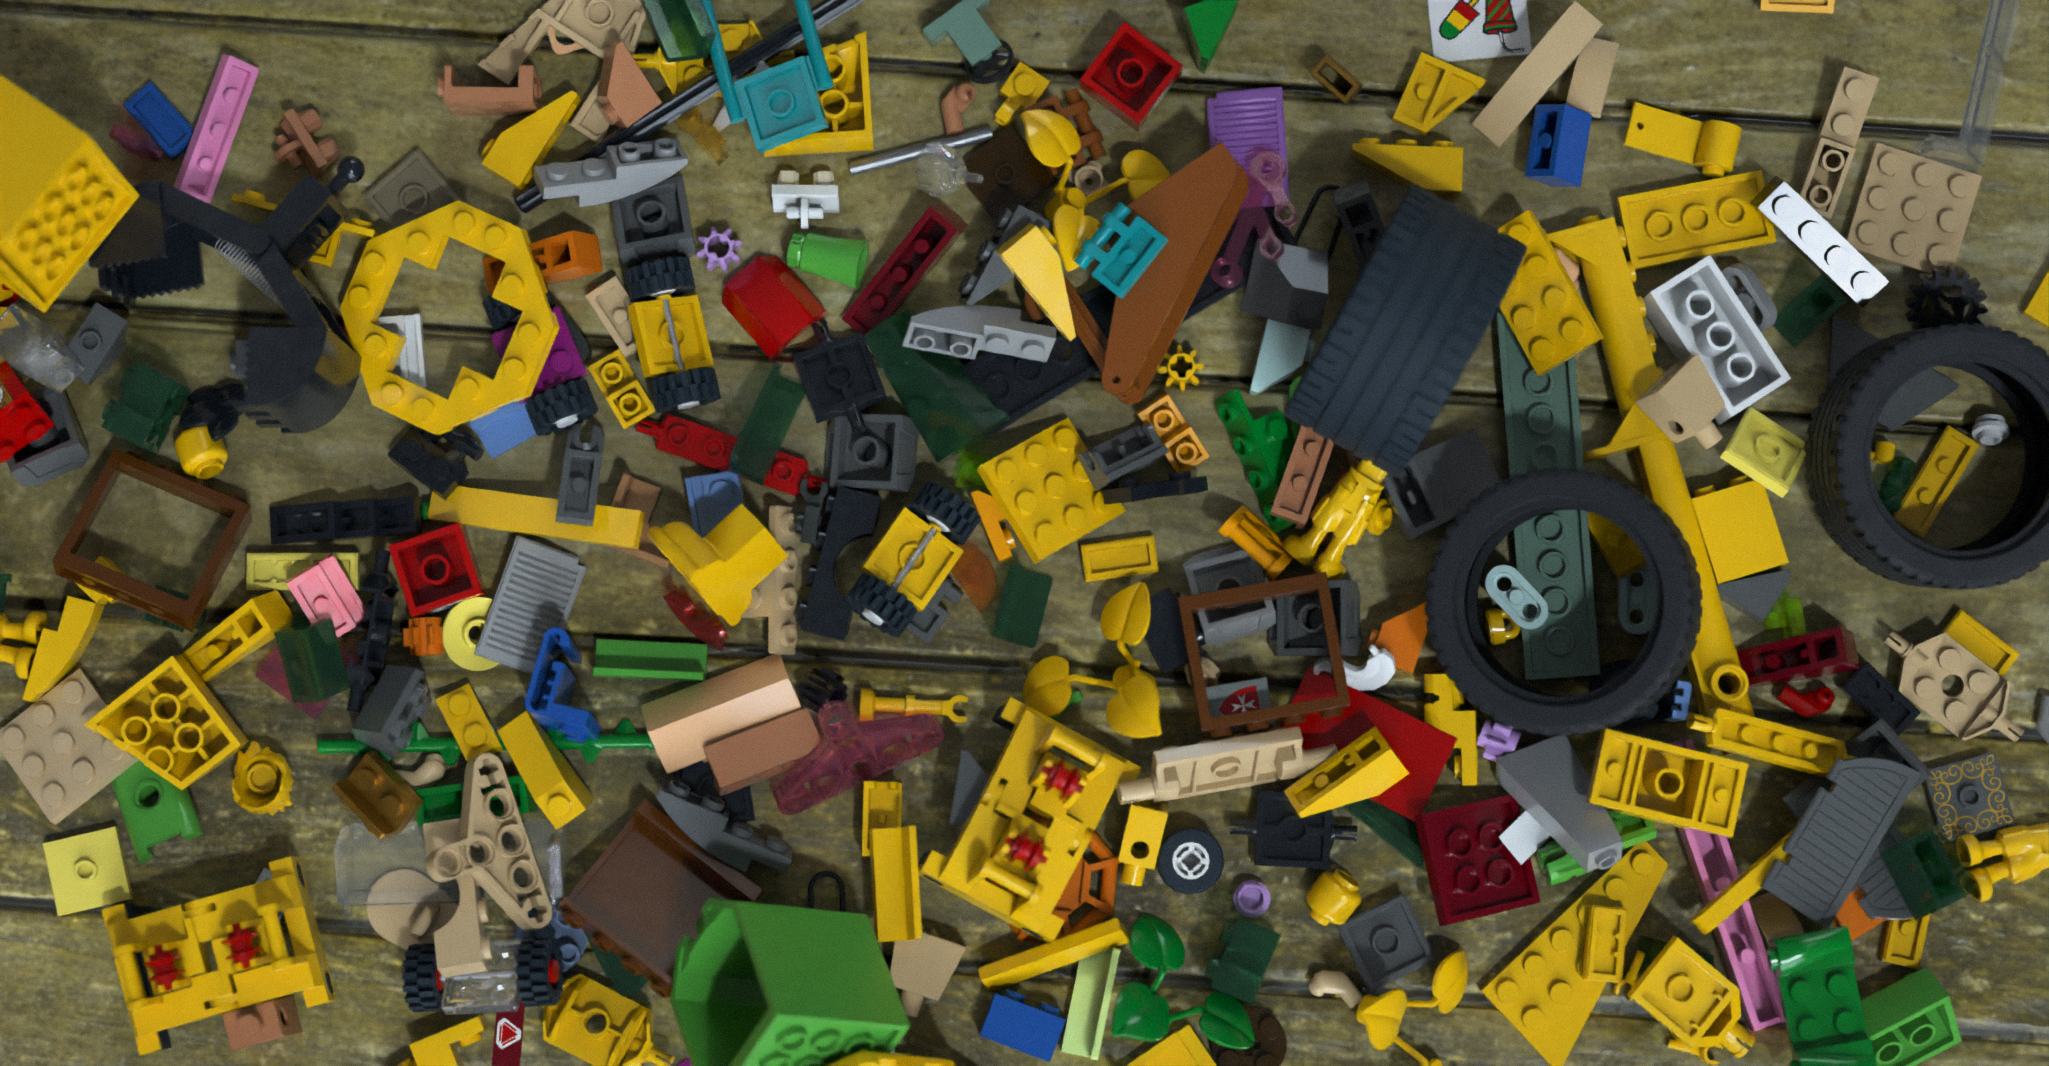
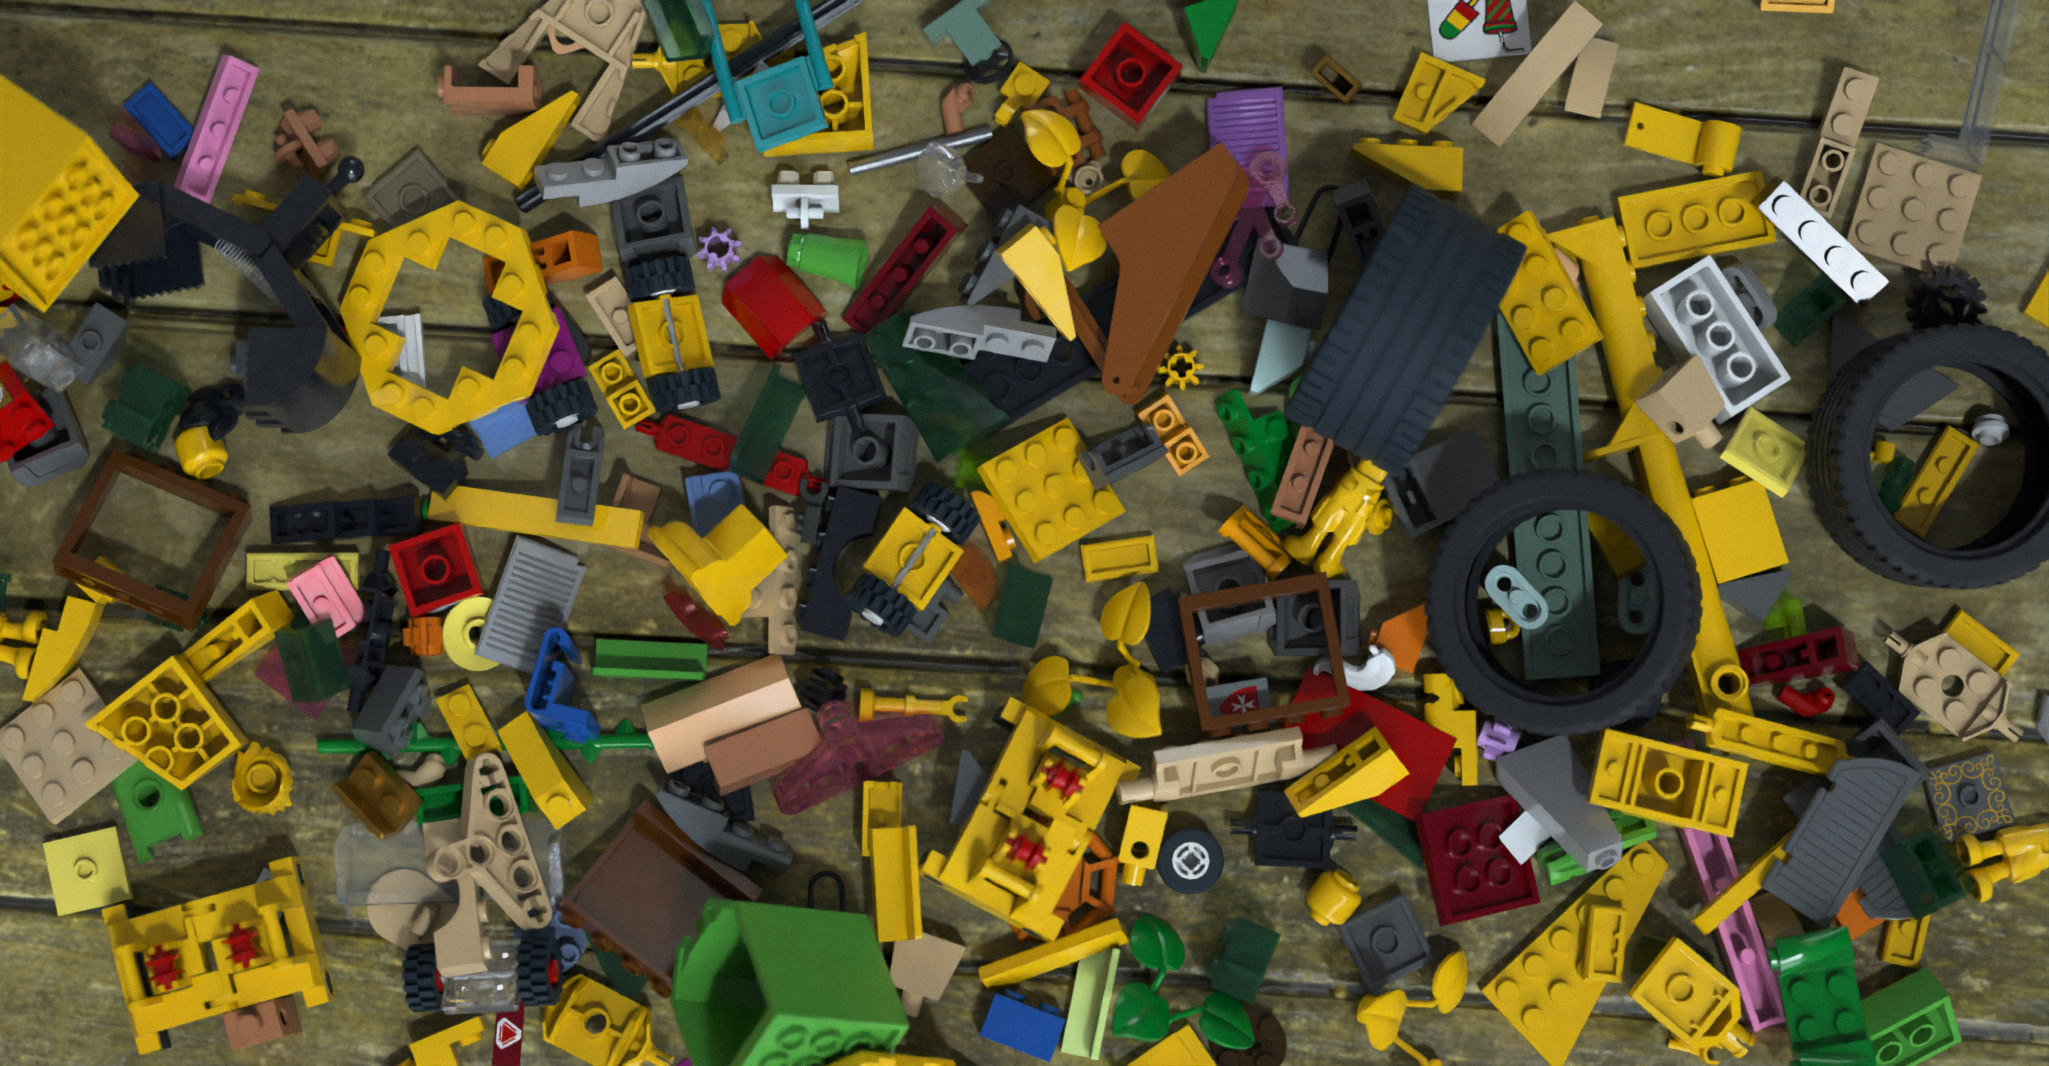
(624, 88): nougat slope -> none
(1129, 255): teal plate -> none
(1178, 484): black plate -> none
(1251, 898): lavender plate -> none
(1335, 982): tan arm -> none
(1558, 145): blue brick -> none
(1631, 975): yellow hand -> none
(1675, 700): medium blue tile -> none

